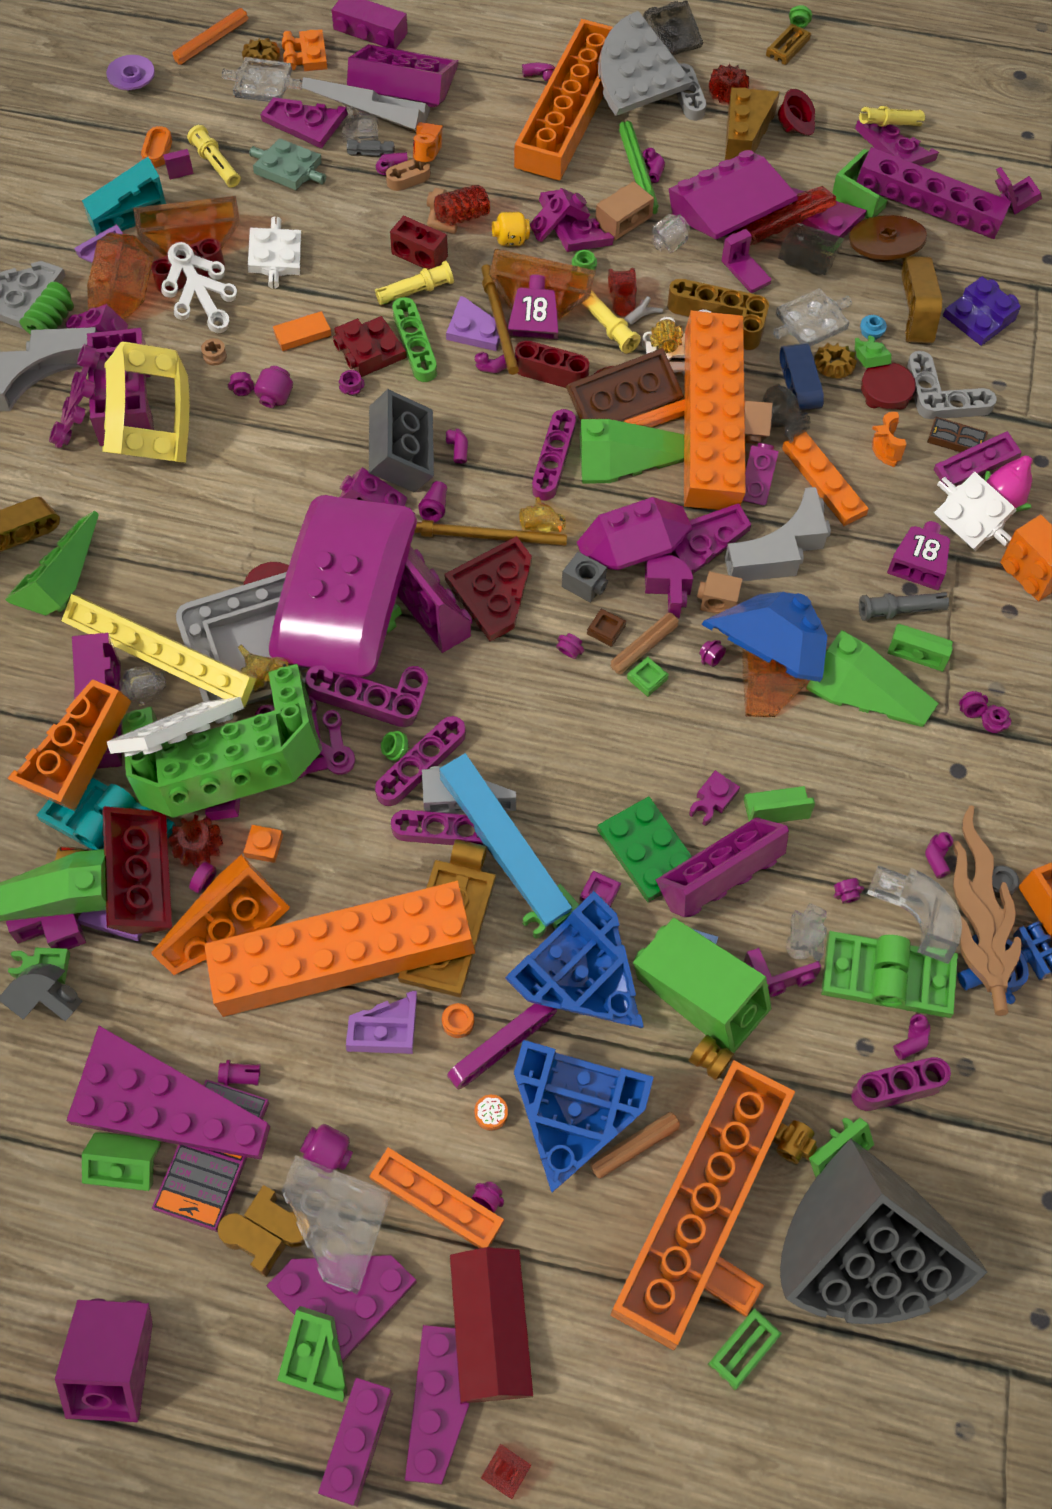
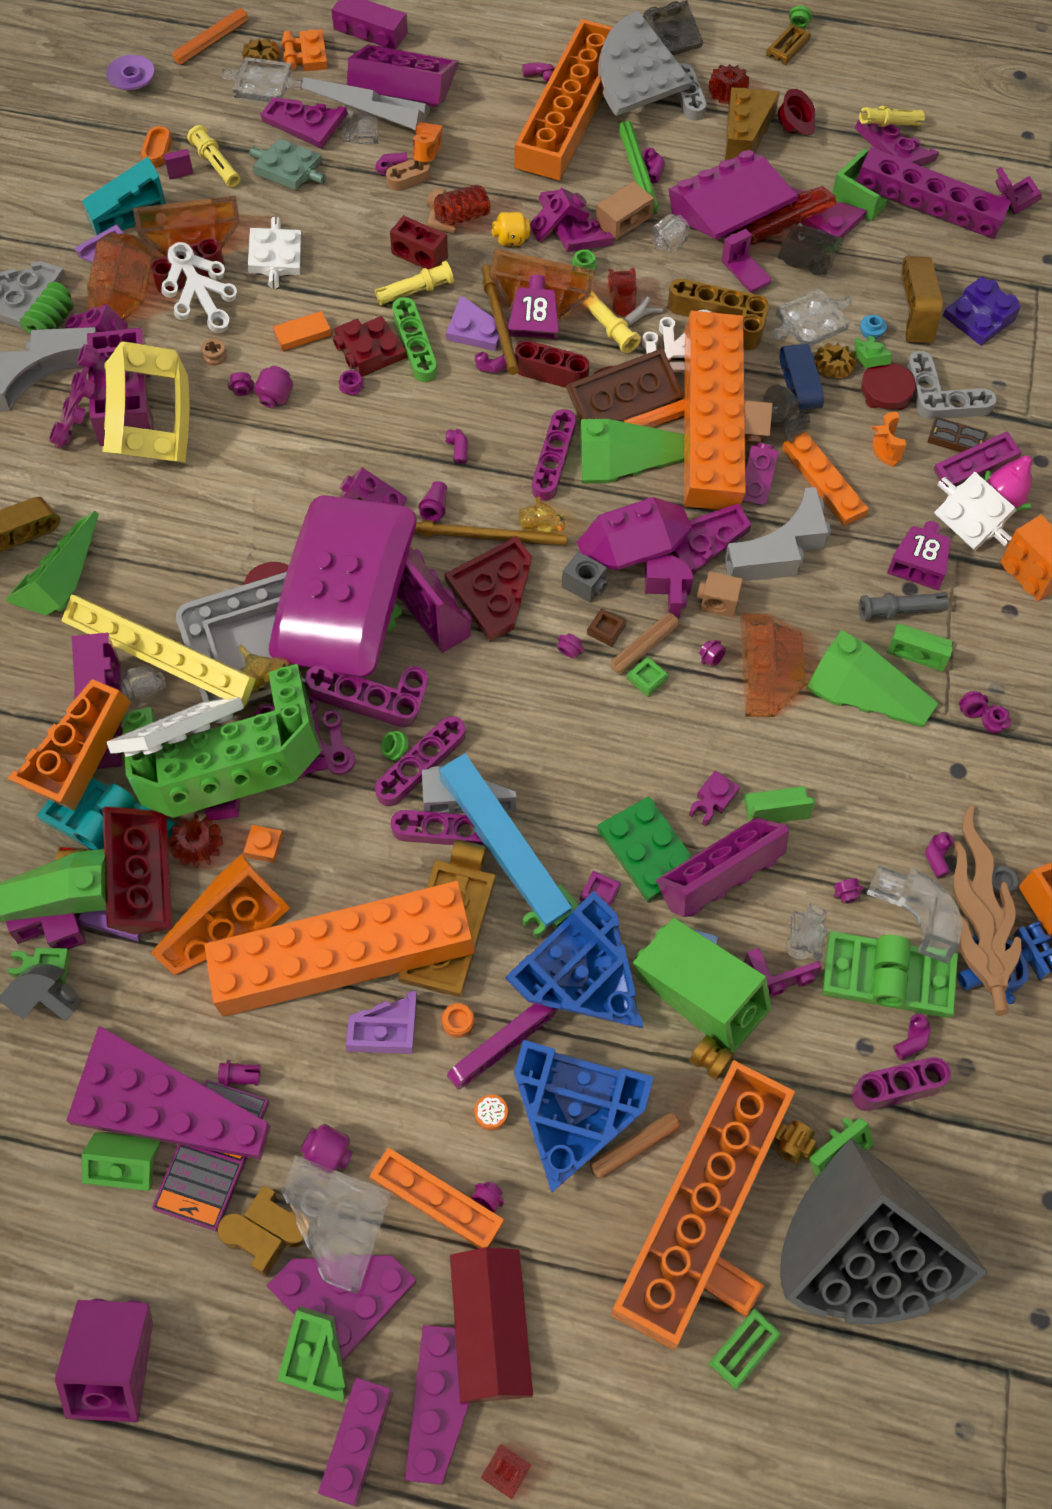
(202, 877): magenta tile -> none
(370, 147): dark grey axle -> none
(401, 441): dark grey brick -> none
(666, 335): clear yellow gear -> none
(777, 628): blue wedge -> none
(888, 237): reddish brown piece -> none

